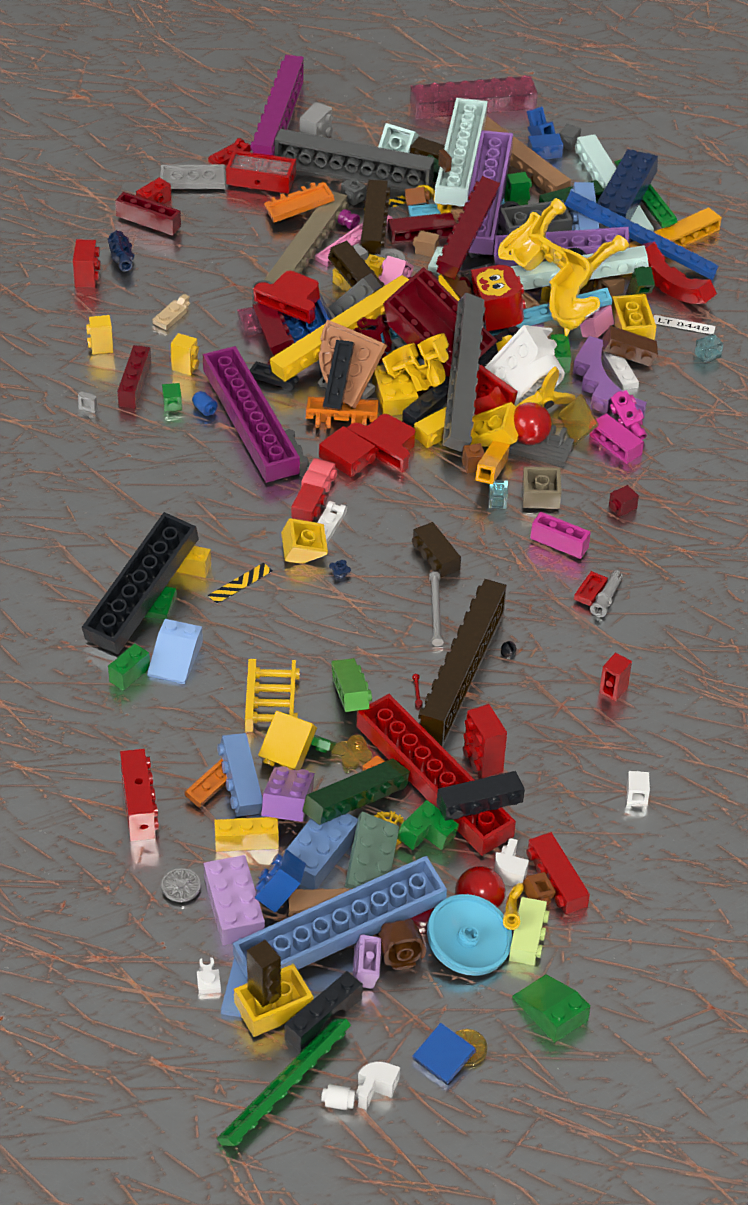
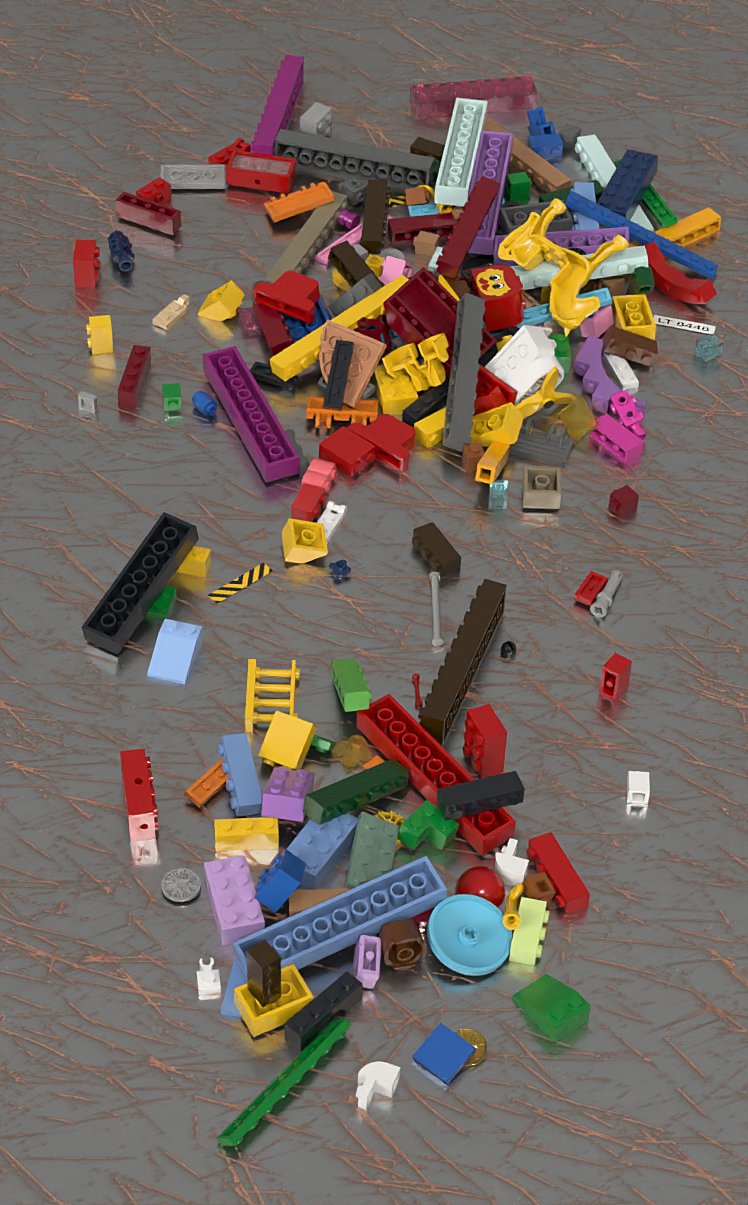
(129, 667): green brick -> none
(184, 354): yellow brick -> none
(222, 302): none -> yellow slope
(338, 1097): white brick -> none
(397, 138): light aqua slope -> none
(445, 160): reddish brown tile -> none
(532, 423): red piece -> none
(560, 535): dark pink brick -> none

